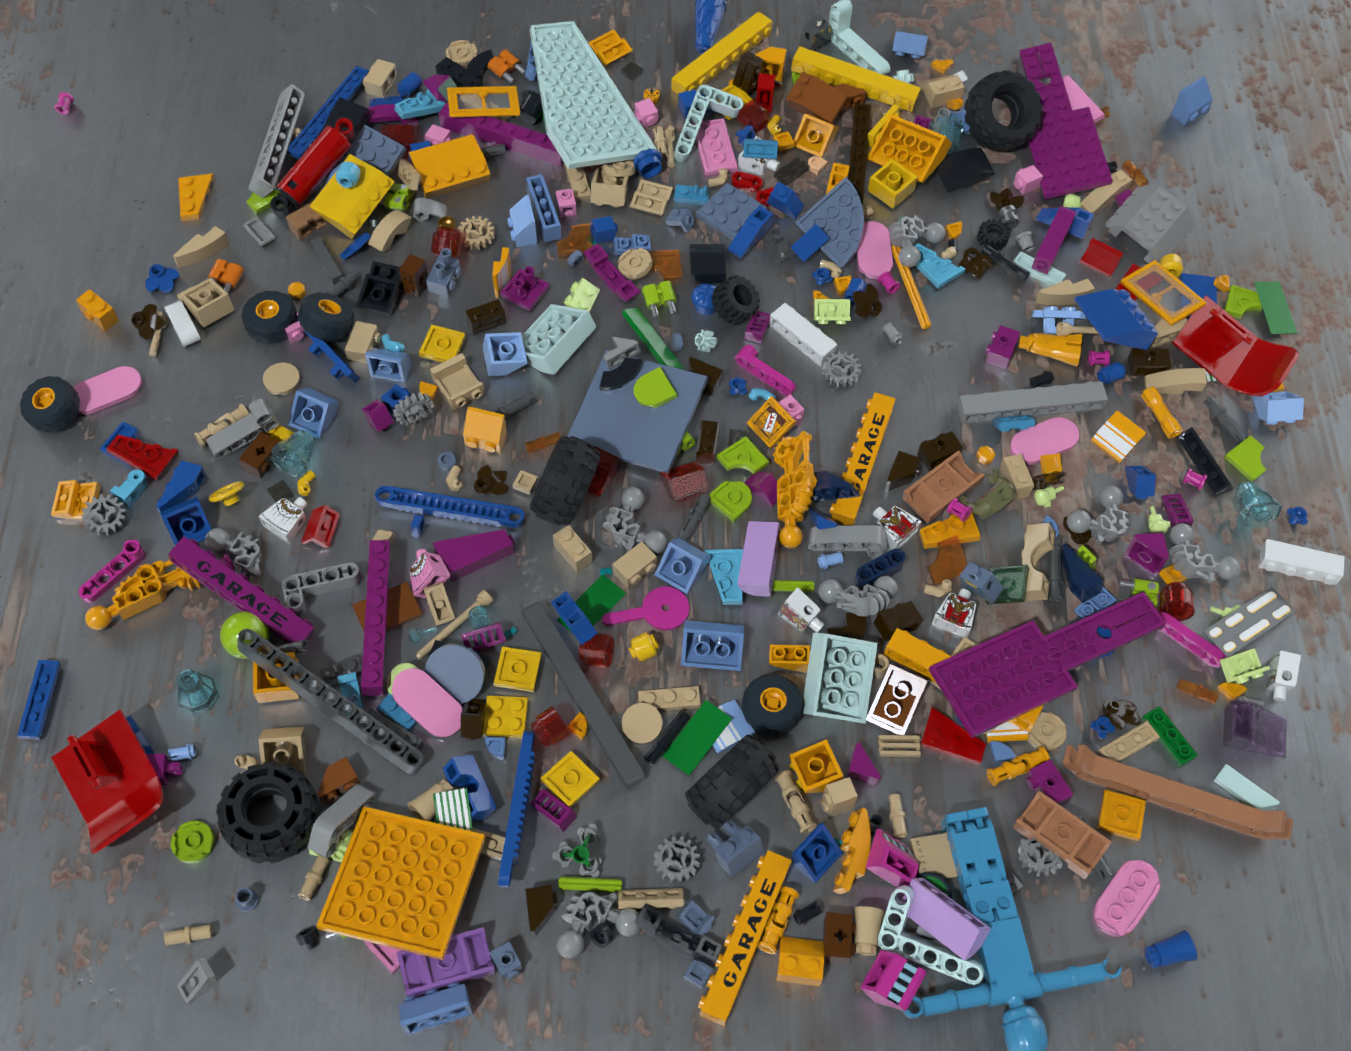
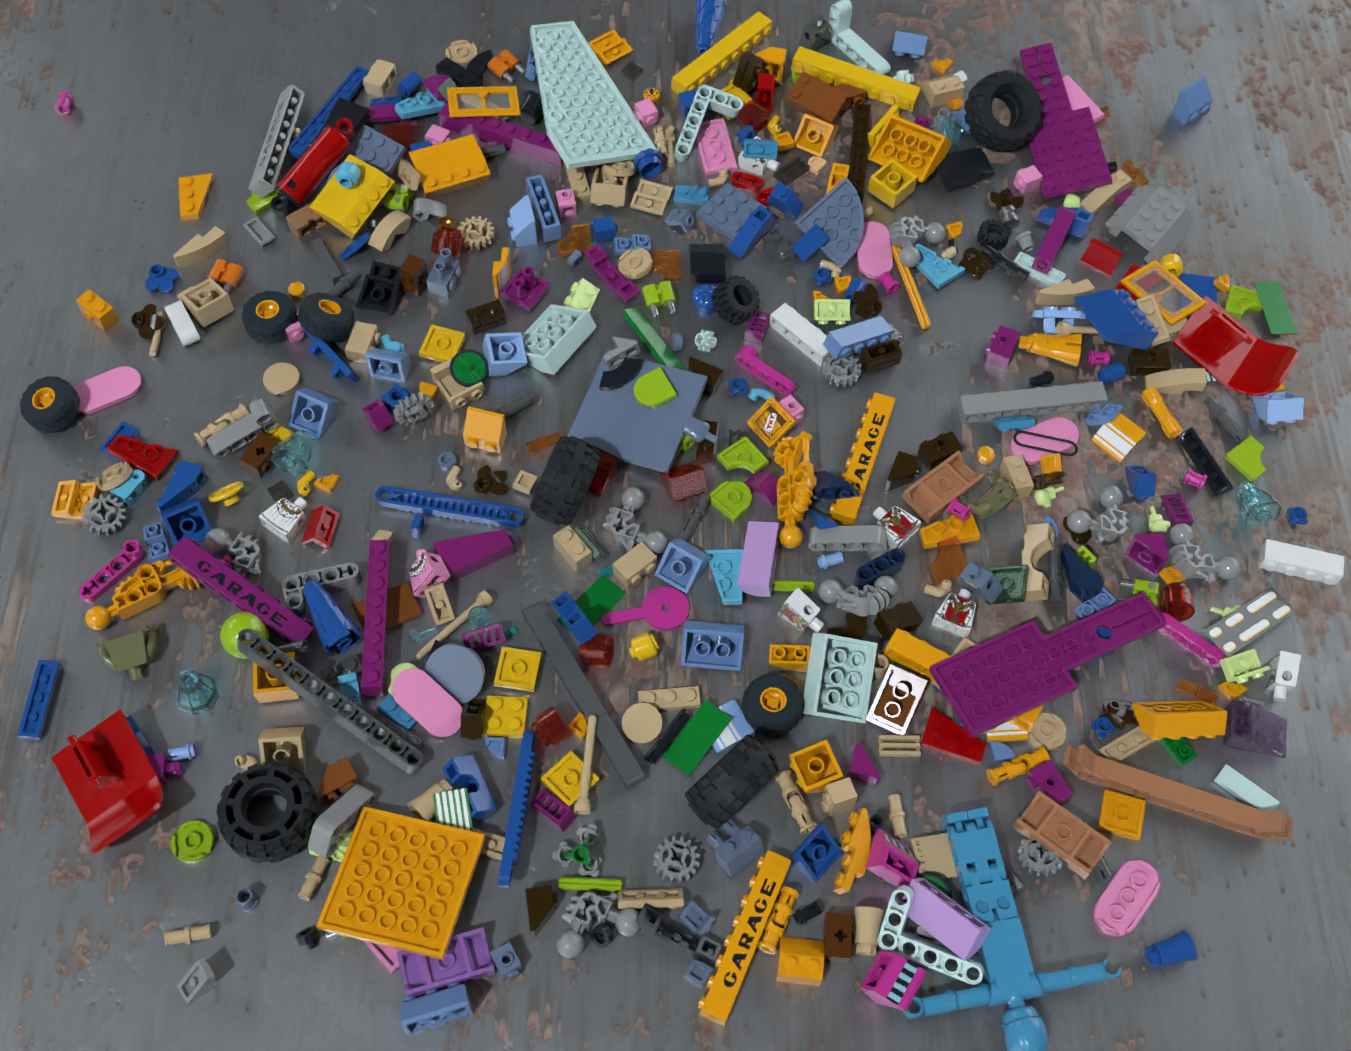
(114, 476): none -> tan tile
(130, 651): none -> olive torso
(156, 542): none -> medium blue slope
(327, 483): none -> light orange tile
(331, 621): none -> blue cone
(468, 368): none -> green wheel
(582, 805): none -> tan piece
(591, 542): none -> sand green tile
(698, 430): none -> sand blue piece
(857, 336): none -> medium blue brick
(880, 356): none -> dark brown brick
(1043, 449): none -> black piece
(1103, 416): none -> medium blue slope
(1150, 308): none -> tan plate
(1180, 719): none -> light orange slope

